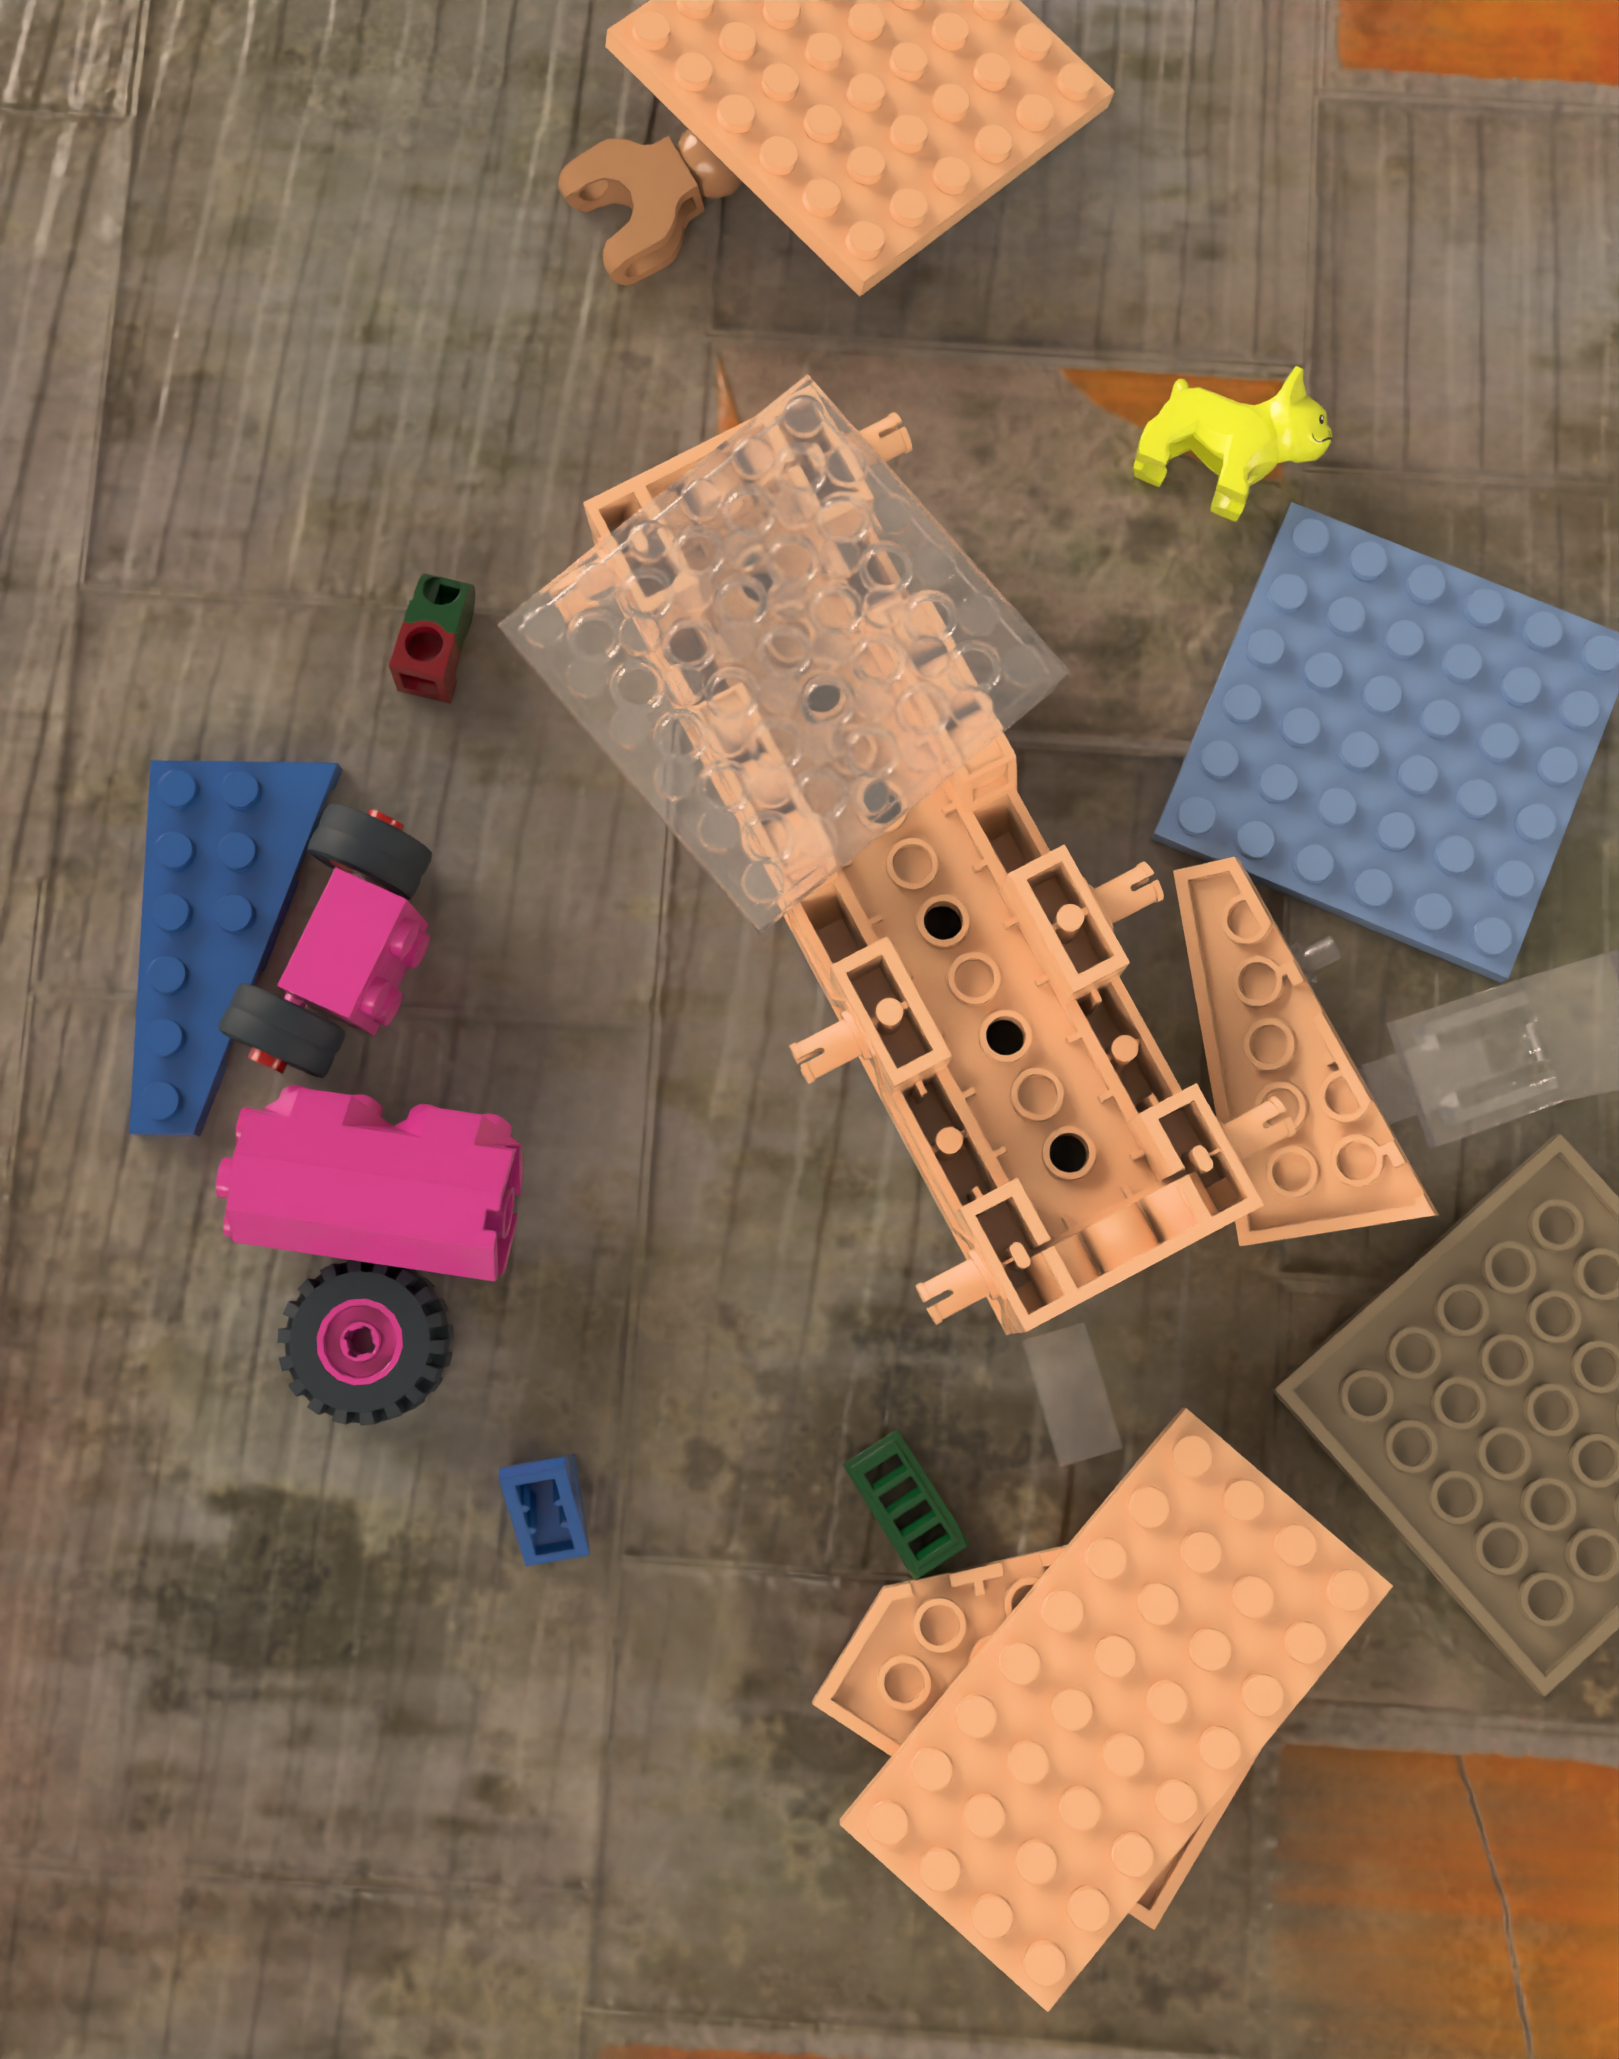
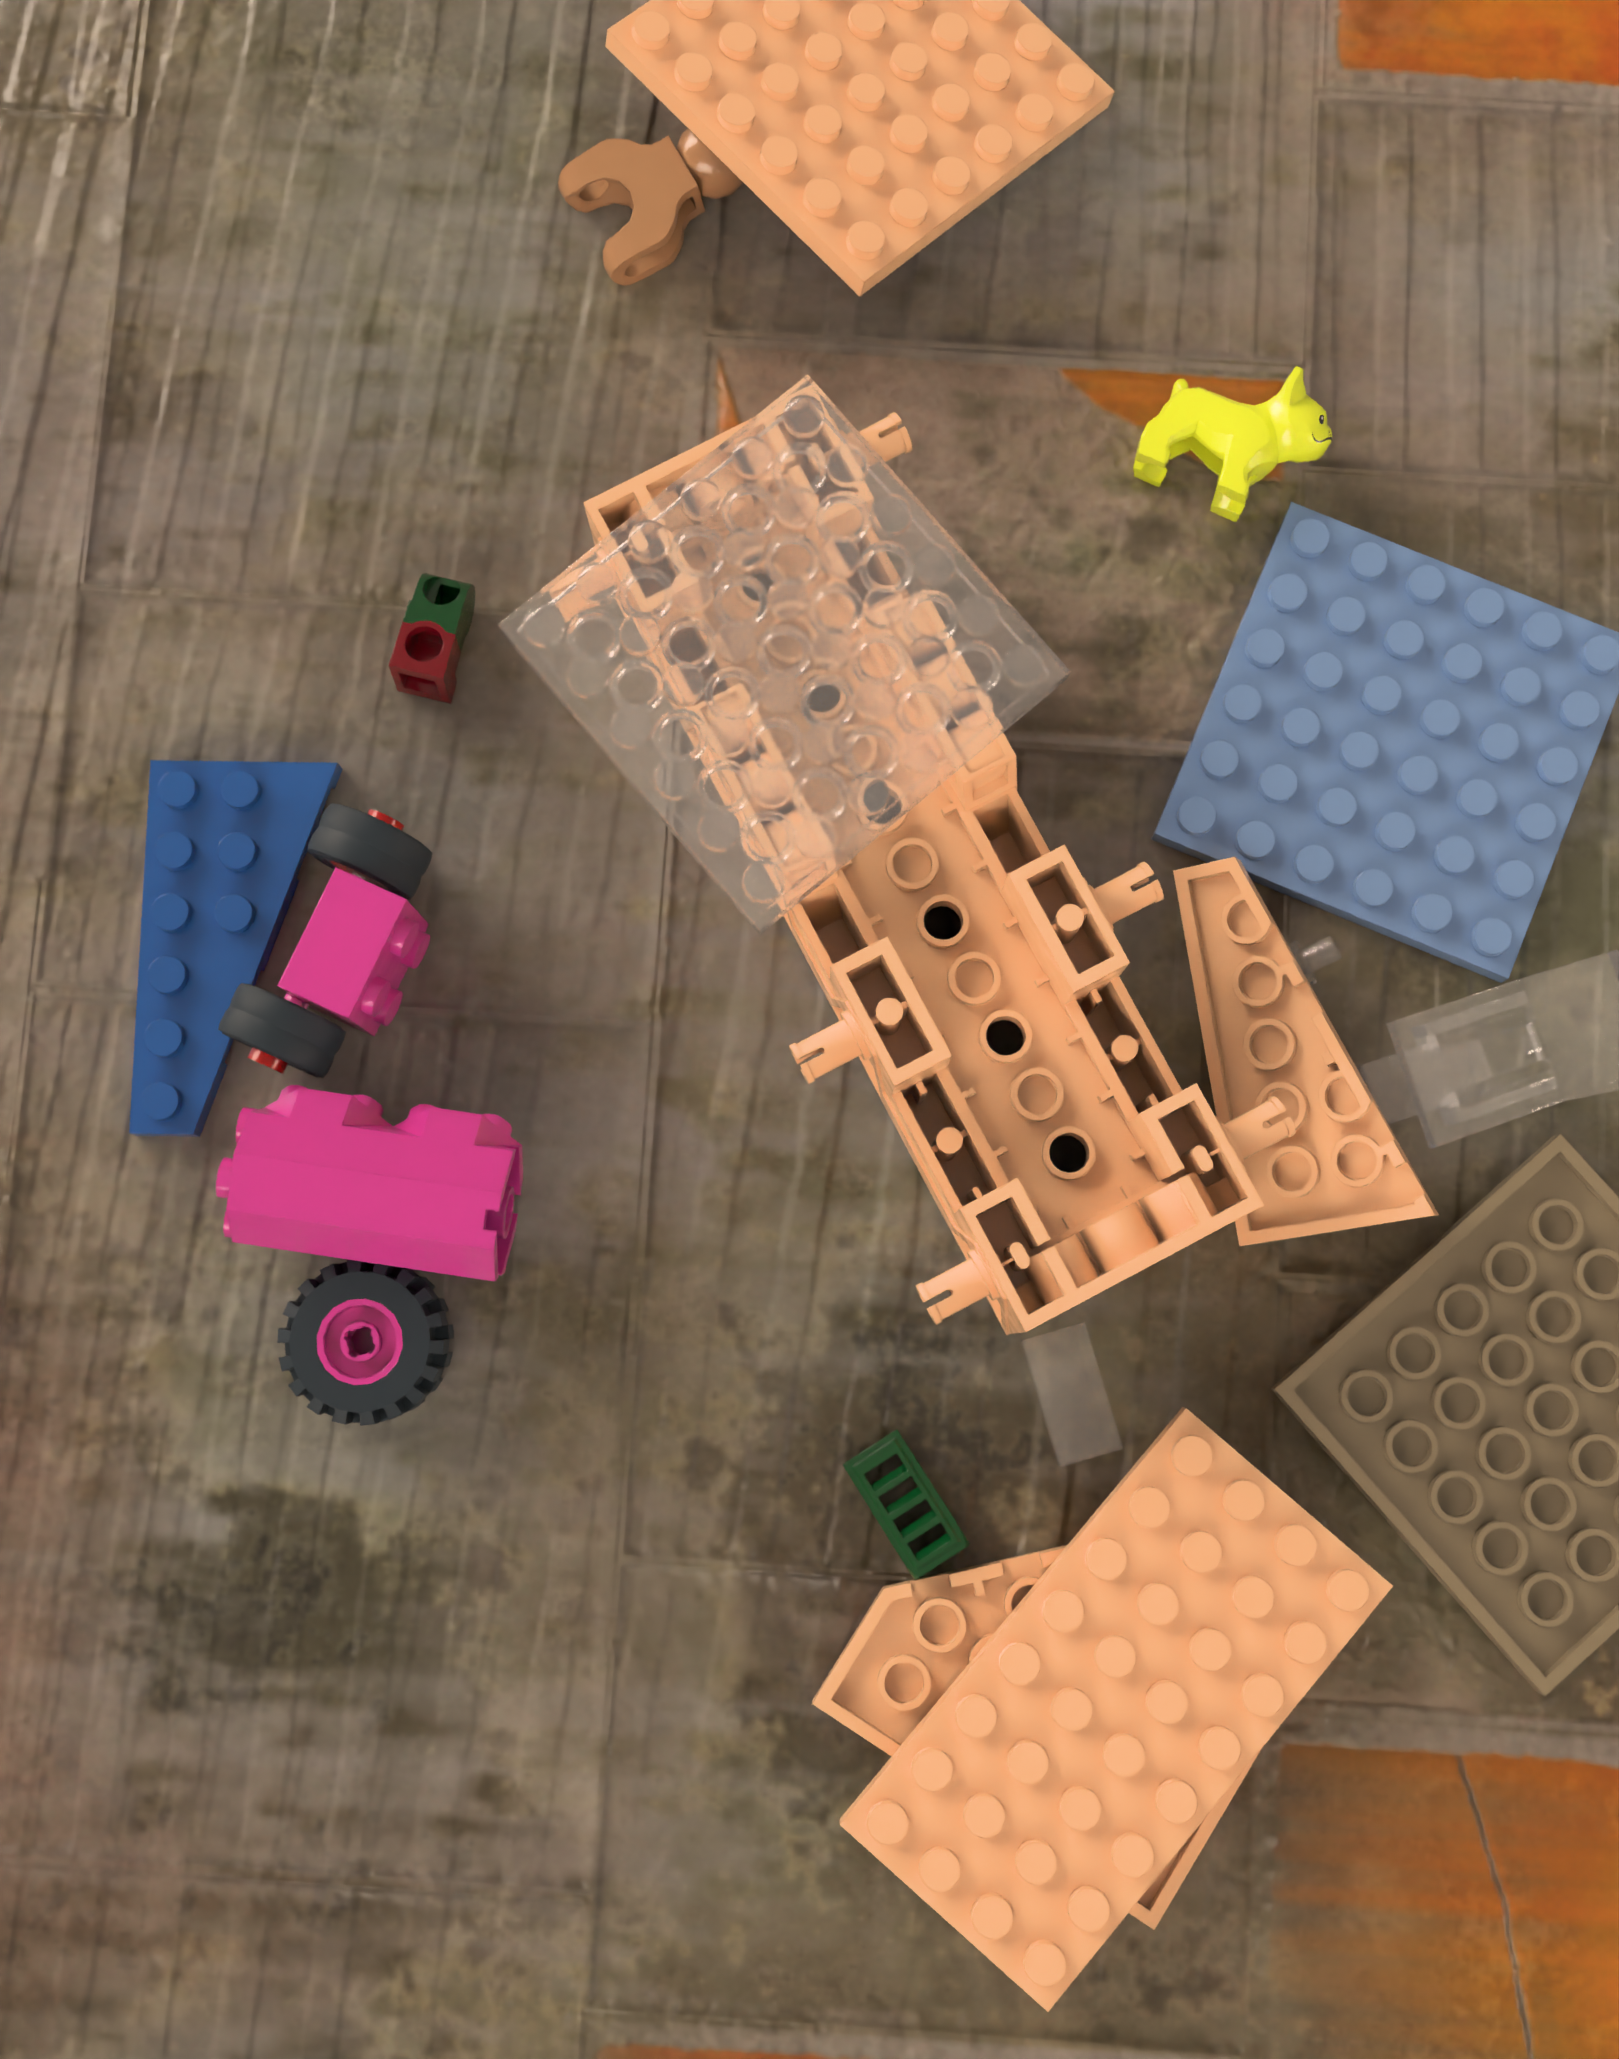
(546, 1508): blue slope -> none

